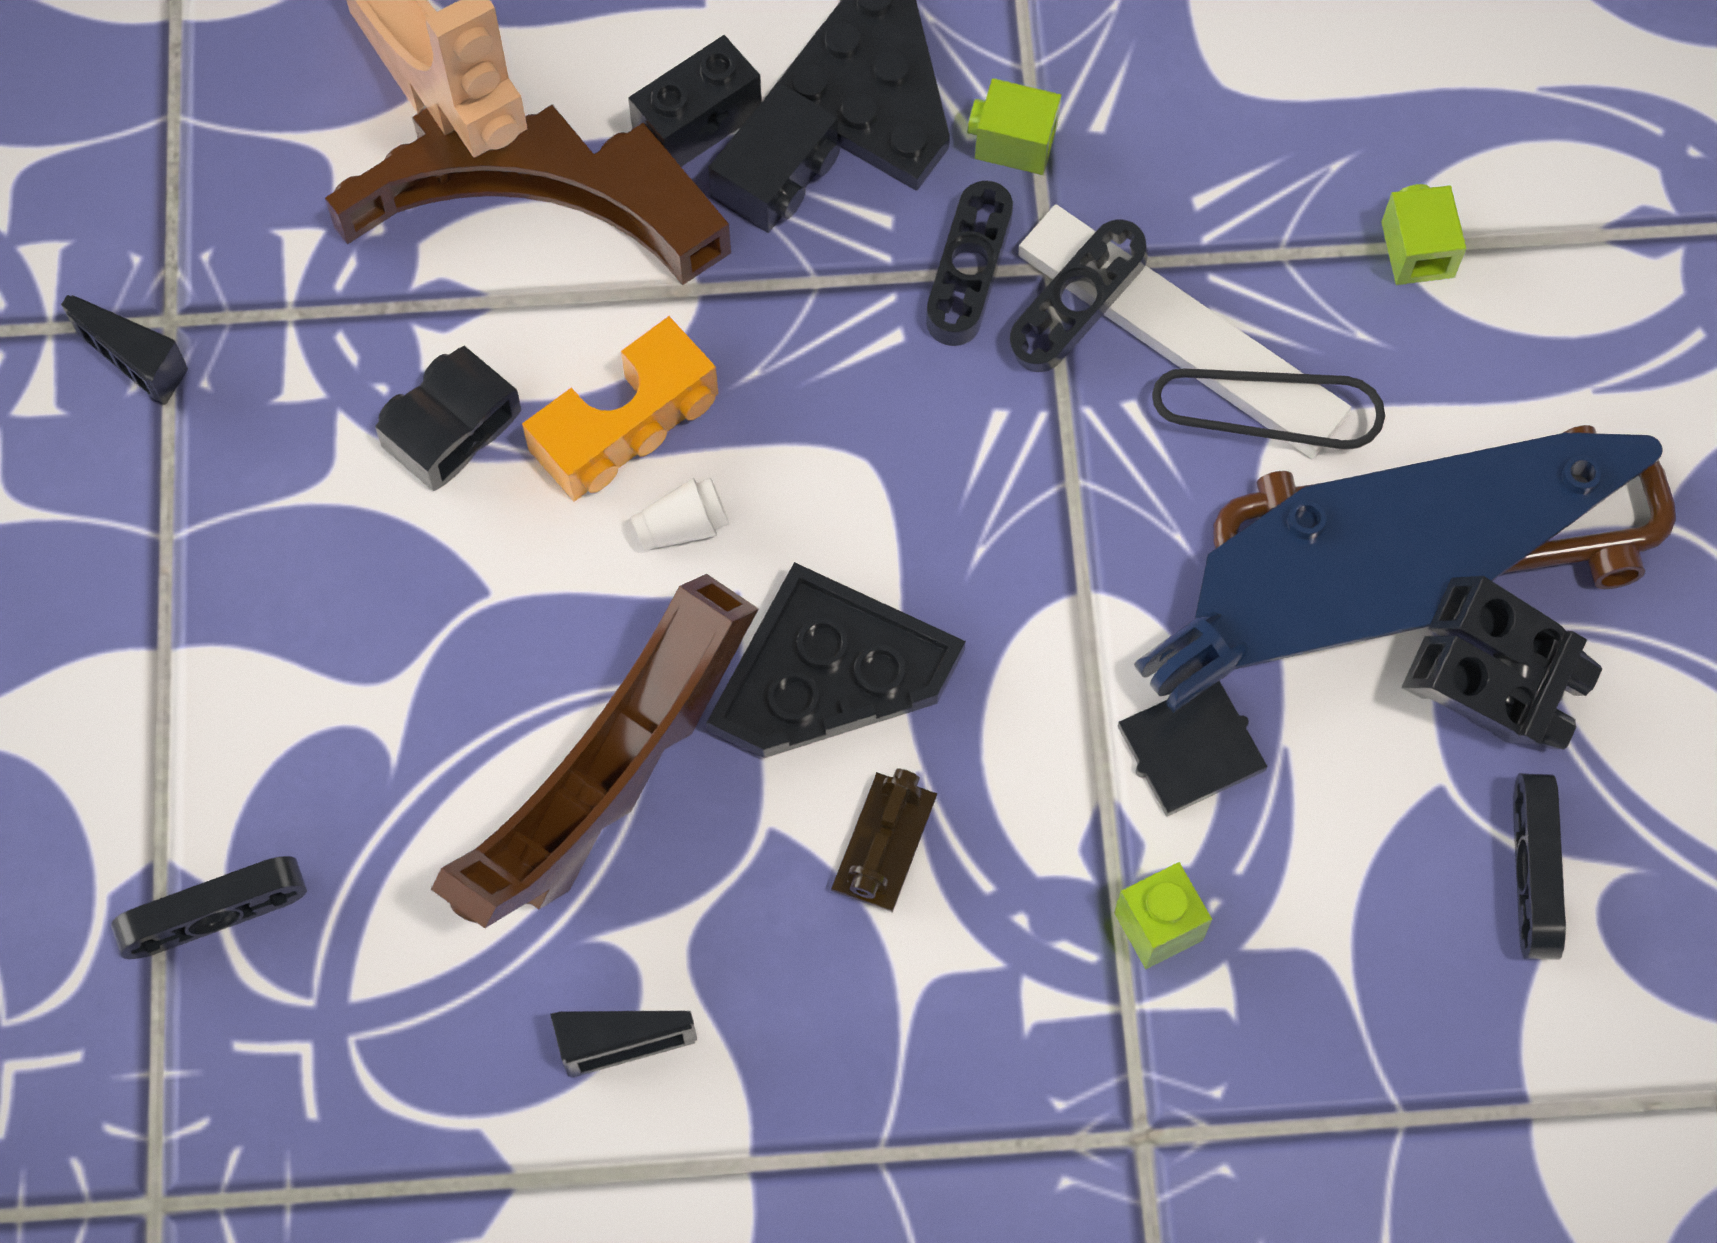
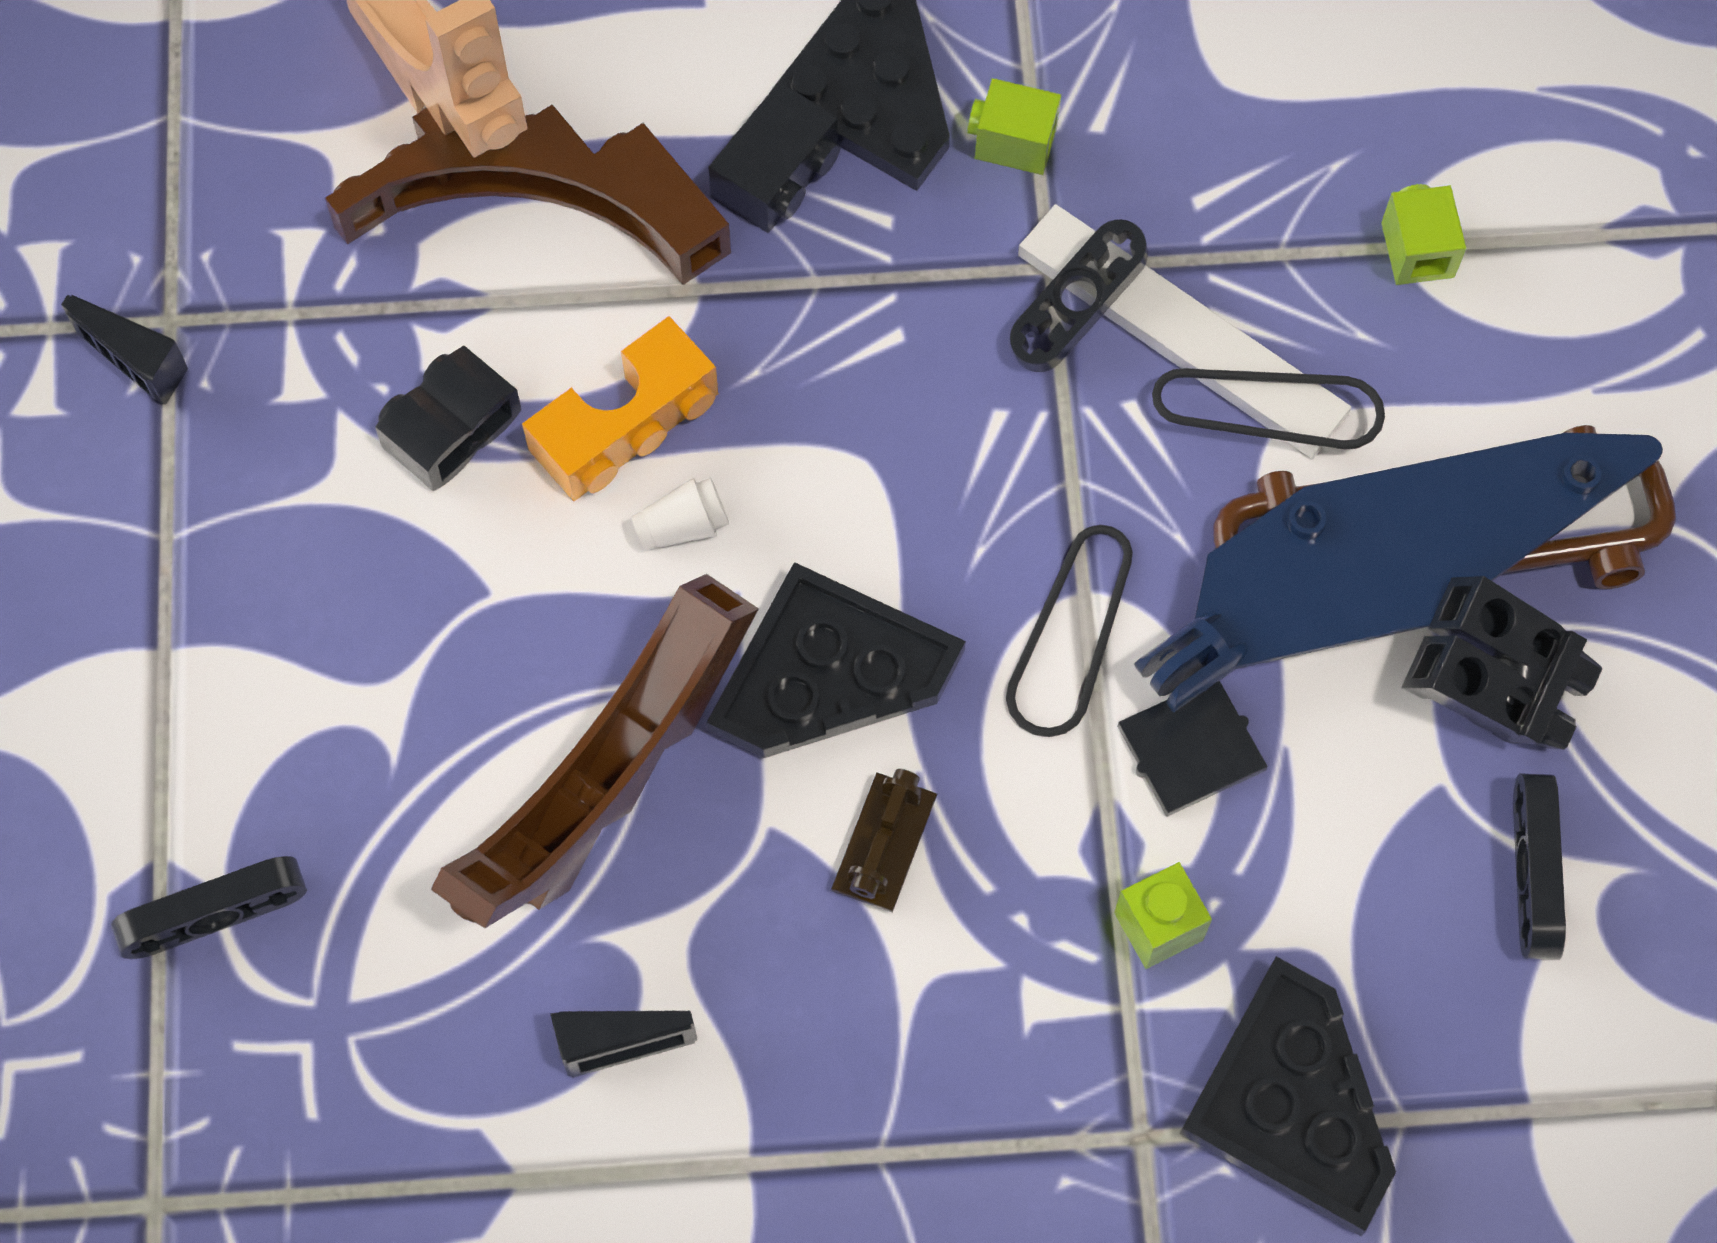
(699, 100): black brick -> none
(976, 286): black beam -> none
(1101, 644): none -> black piece
(1296, 1102): none -> black plate

